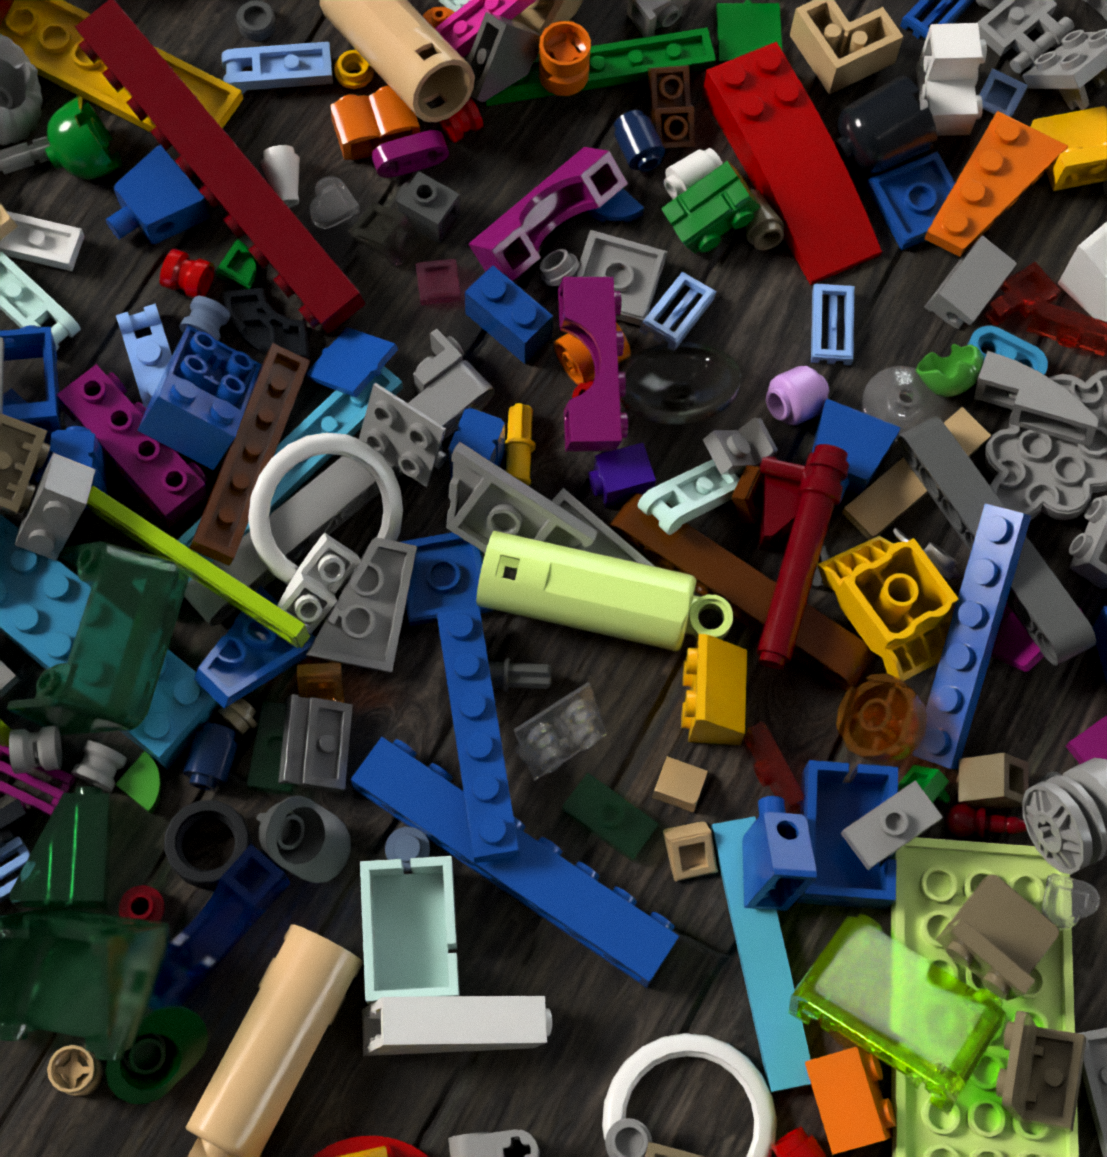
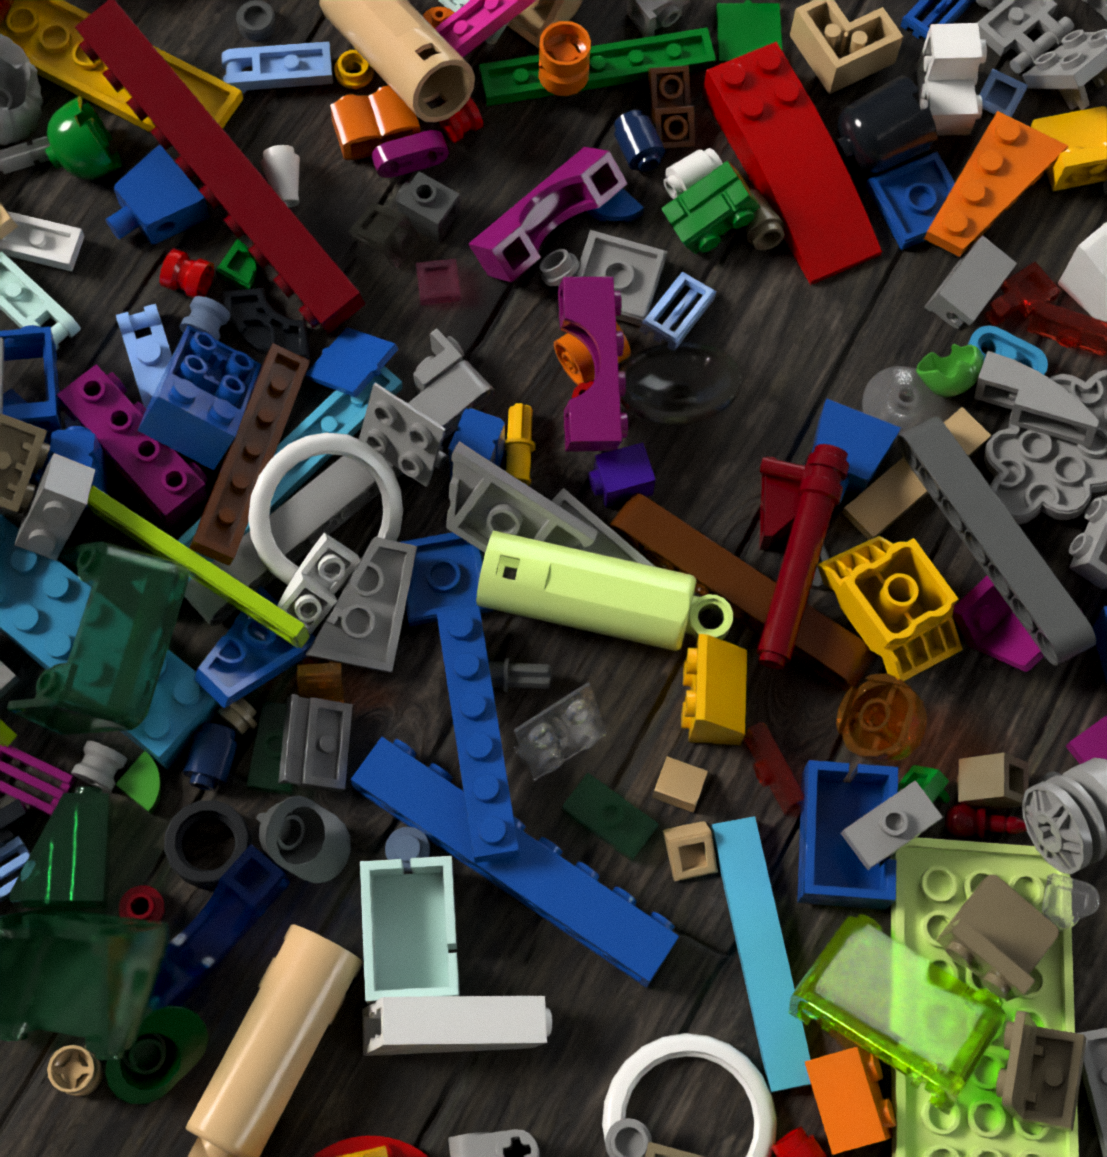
(35, 749): light grey wheel -> none
(332, 203): clear tile -> none
(501, 55): dark grey slope -> none
(508, 314): blue brick -> none
(689, 495): light aqua plate -> none
(740, 447): light grey bracket -> none
(745, 495): reddish brown tile -> none
(776, 857): blue torso -> none
(797, 395): lavender head -> none
(831, 354): light blue tile -> none
(941, 560): light grey plate -> none
(972, 634): blue plate -> none

